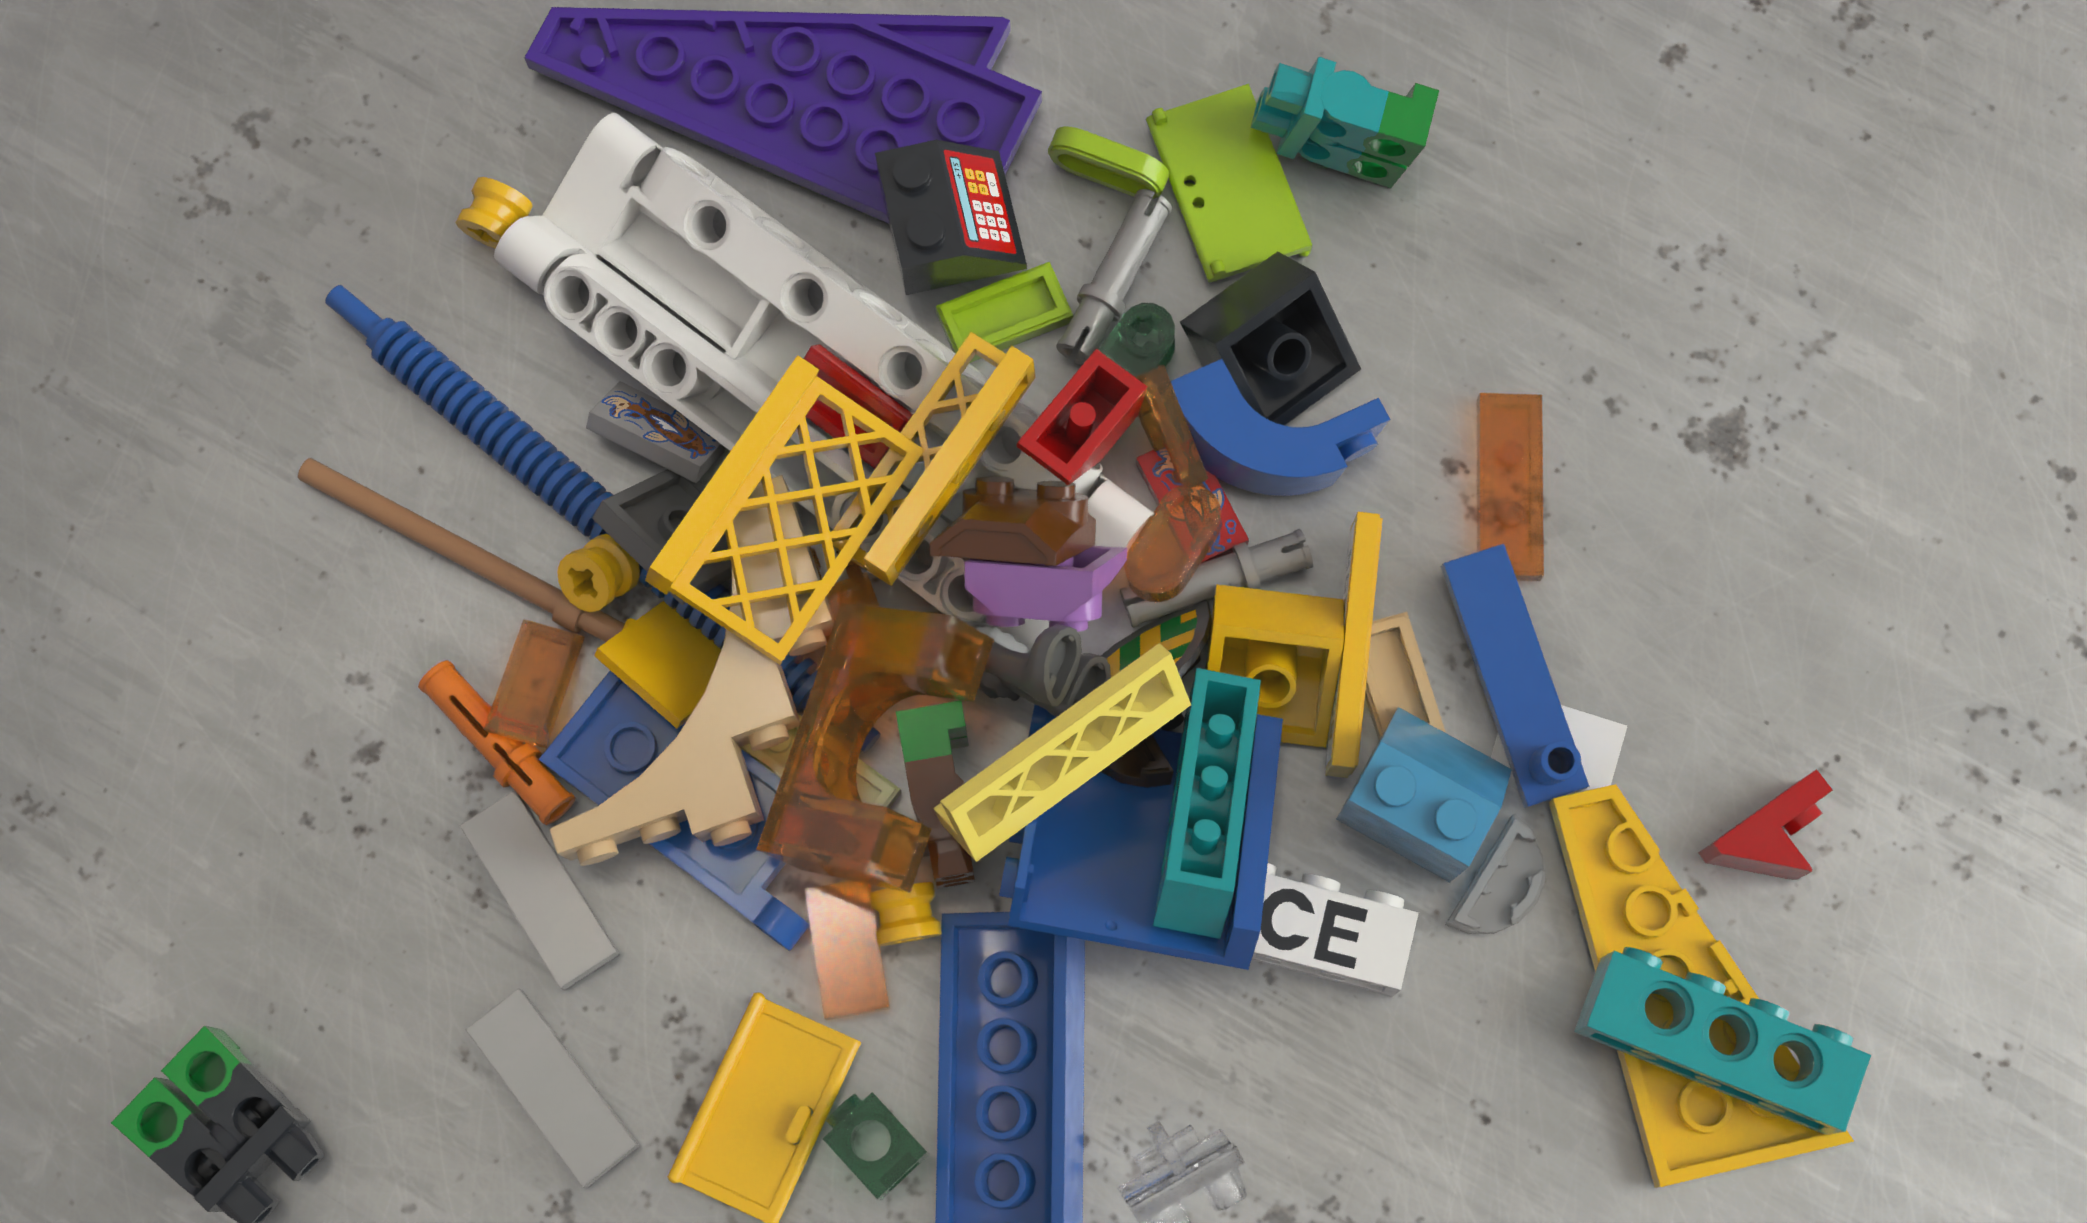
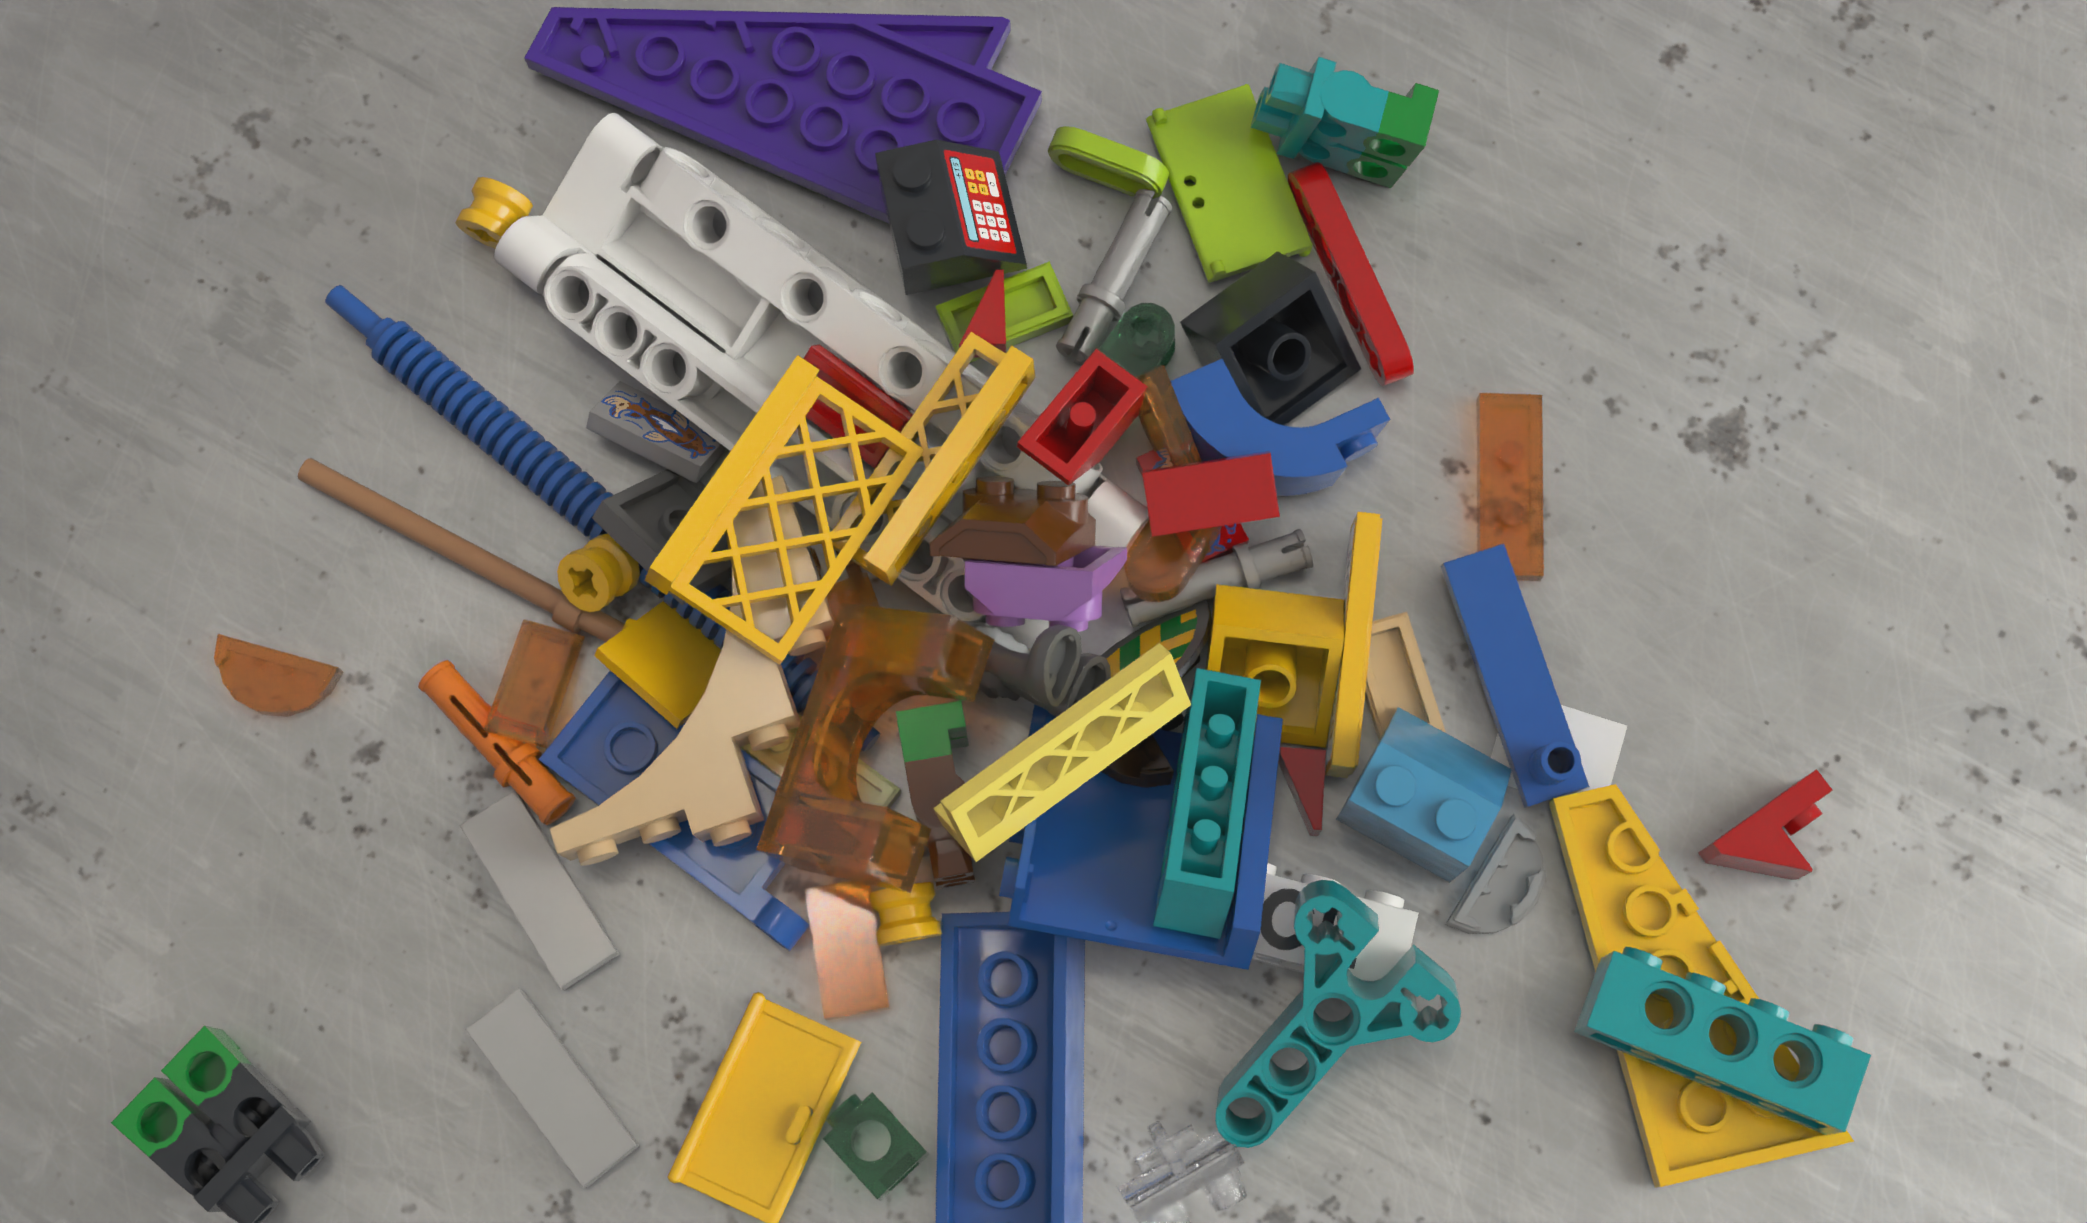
(271, 679): none -> clear orange tile
(989, 316): none -> red piece
(1211, 493): none -> red tile
(1305, 778): none -> red piece
(1351, 274): none -> red beam
(1378, 1012): none -> teal beam

